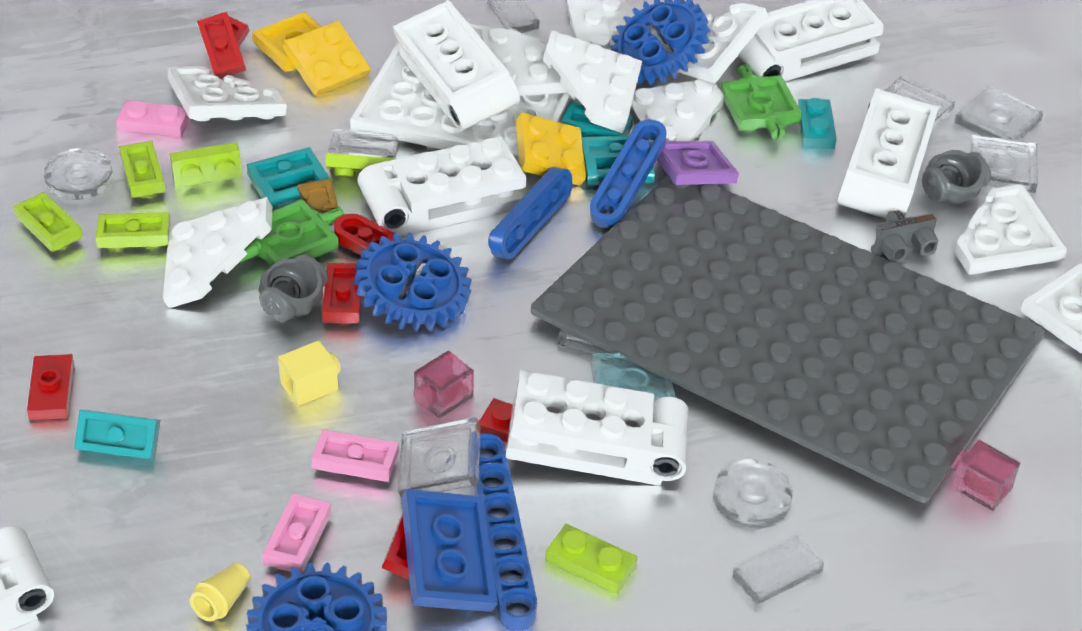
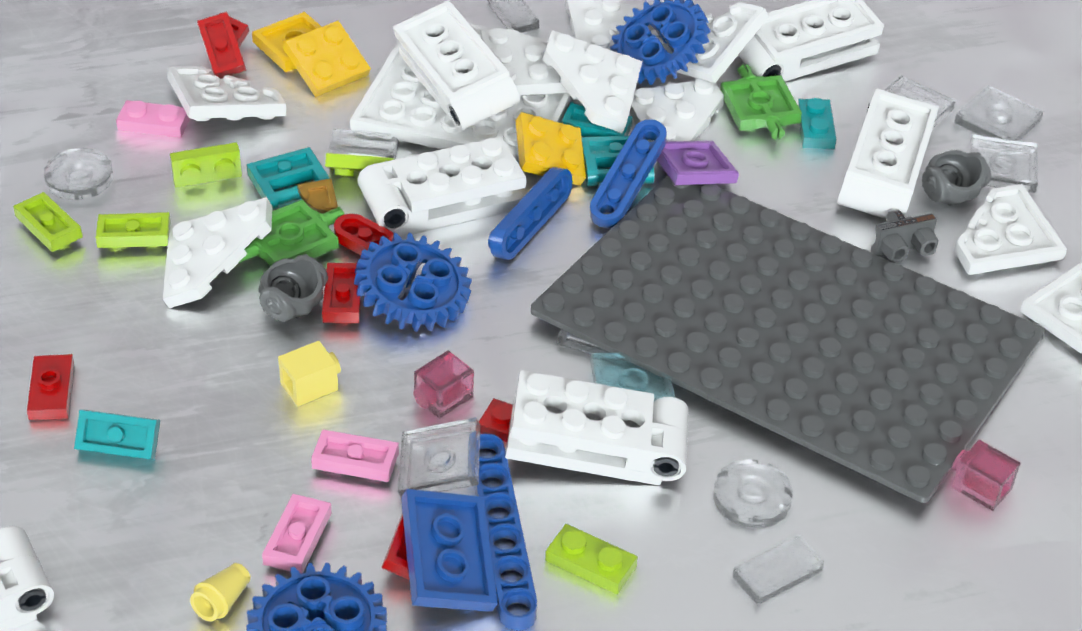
(142, 169): lime plate -> none

